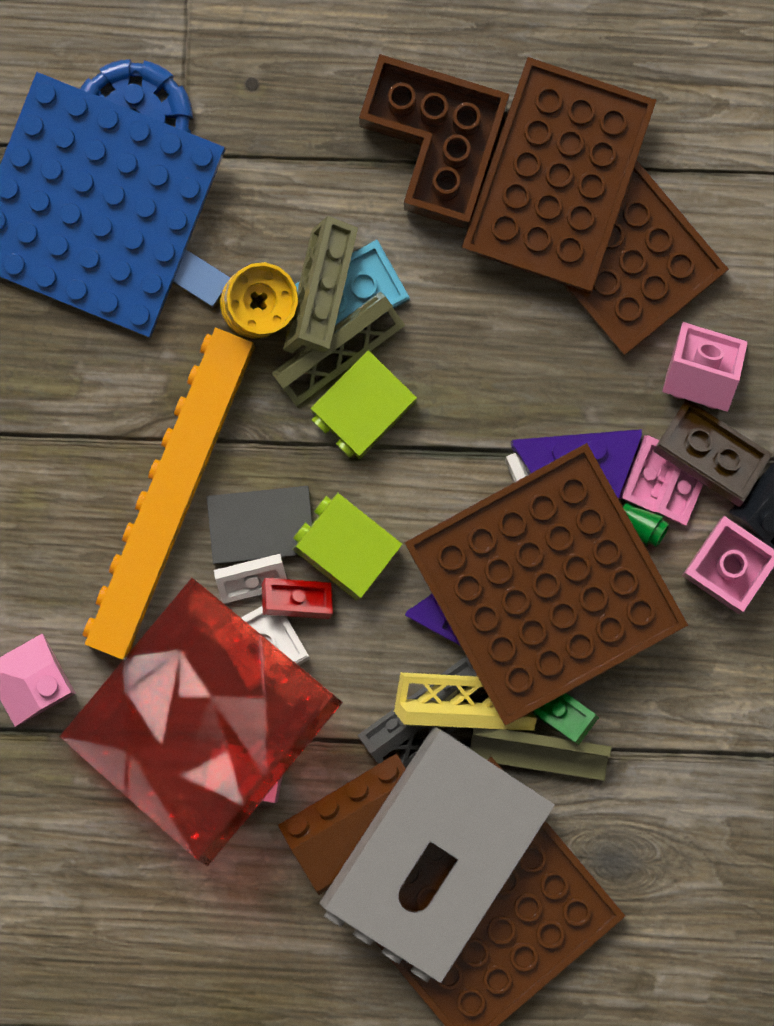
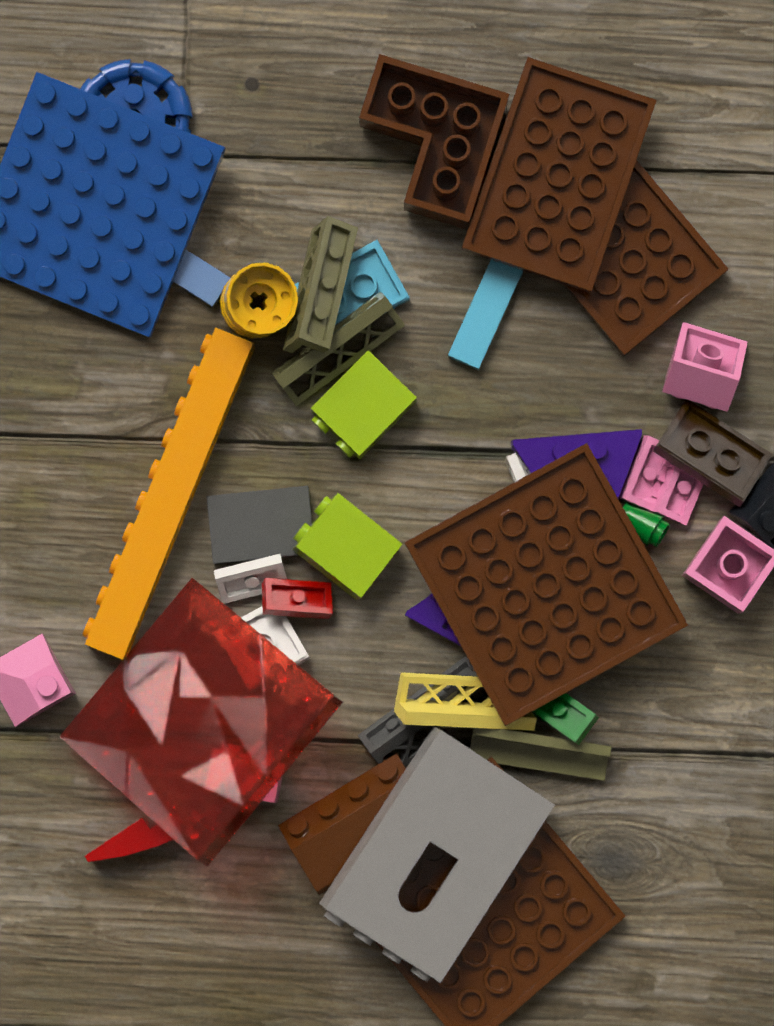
(131, 840): none -> red slope
(485, 314): none -> medium azure tile

